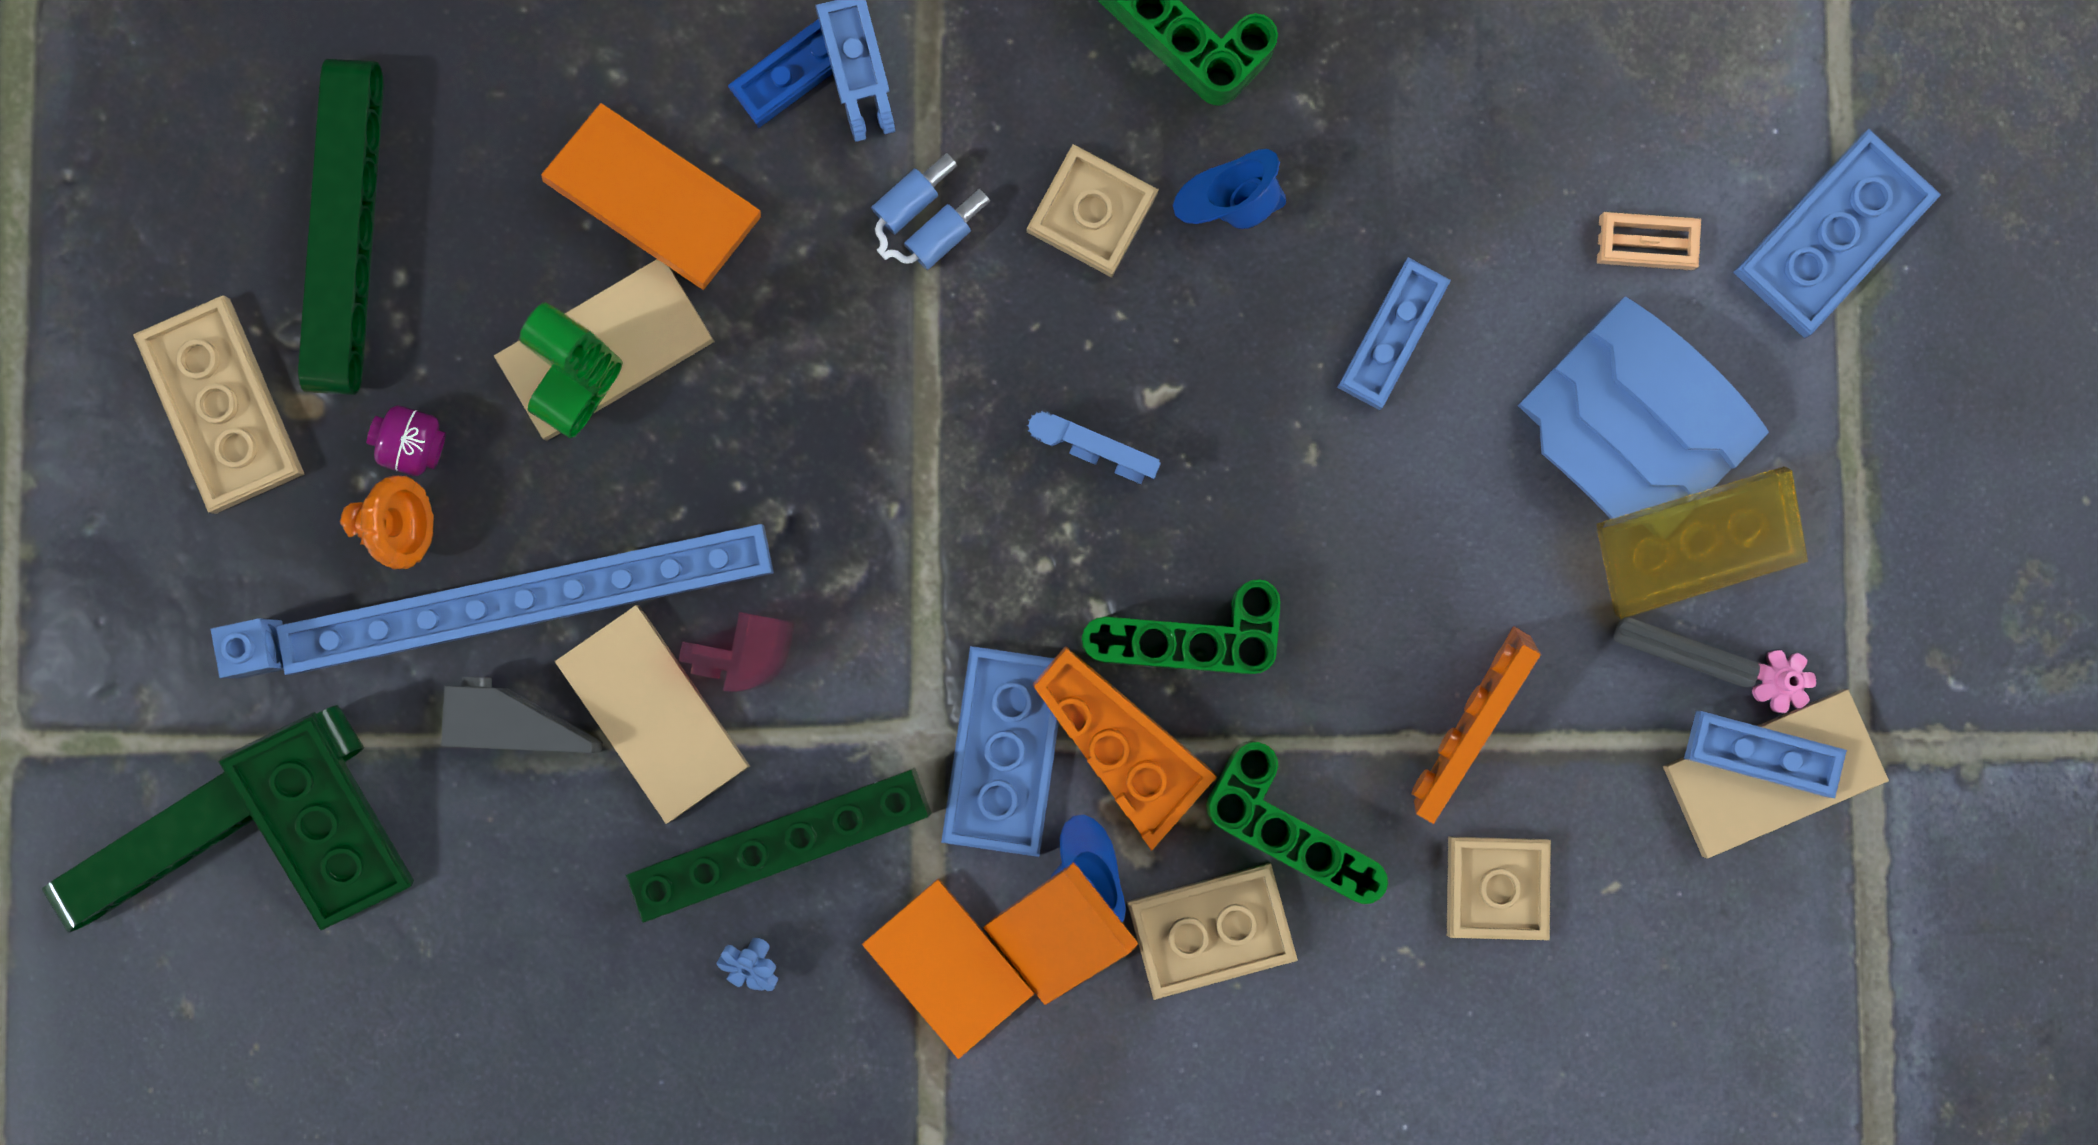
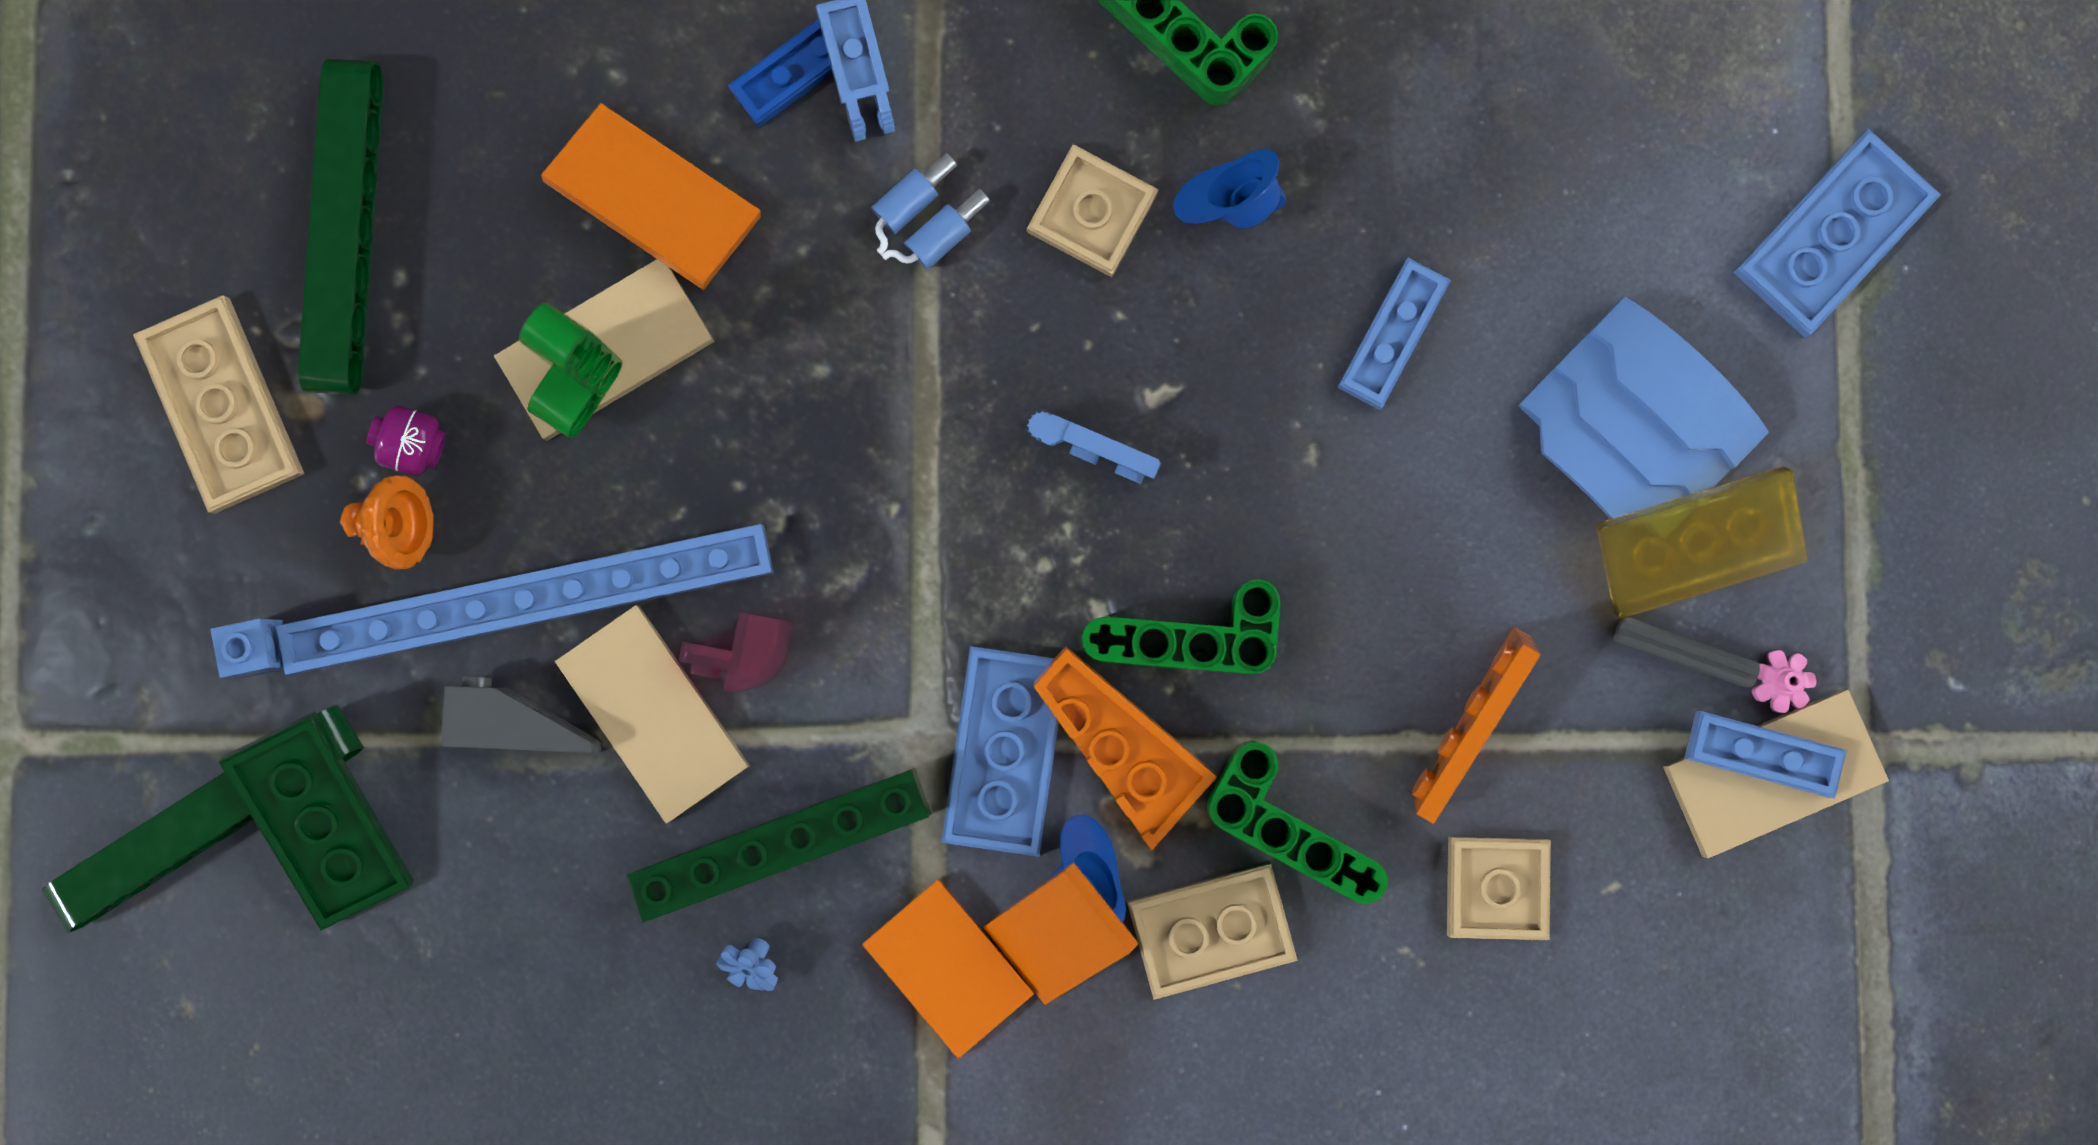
(1607, 239): light nougat tile -> none

